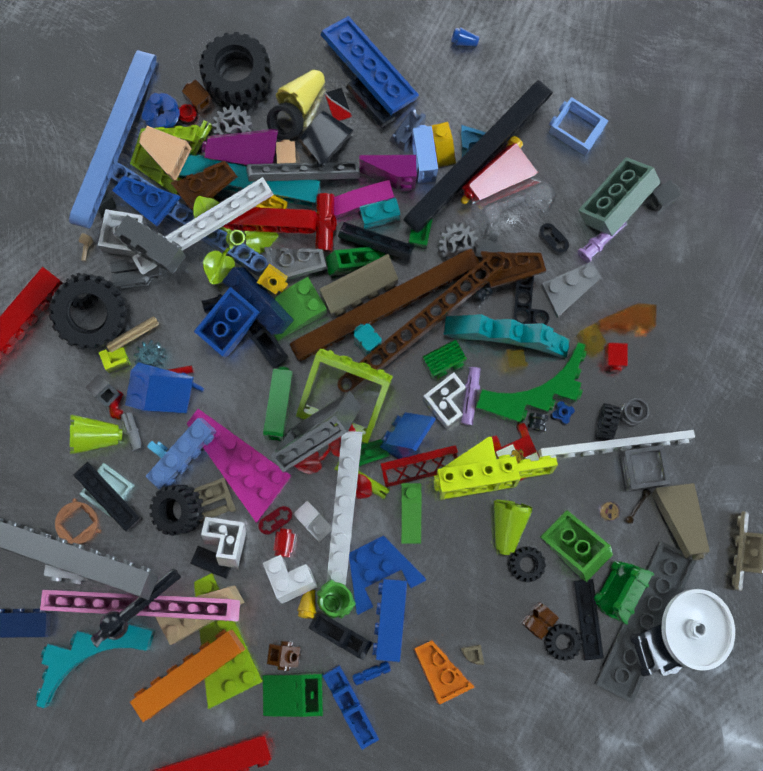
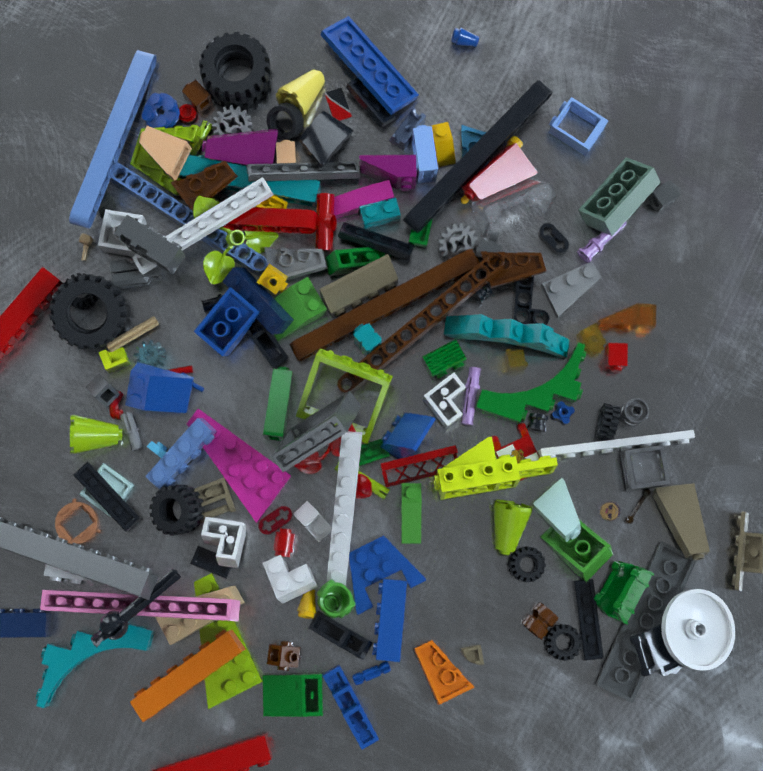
(146, 199): blue wing -> none
(559, 511): none -> light aqua slope

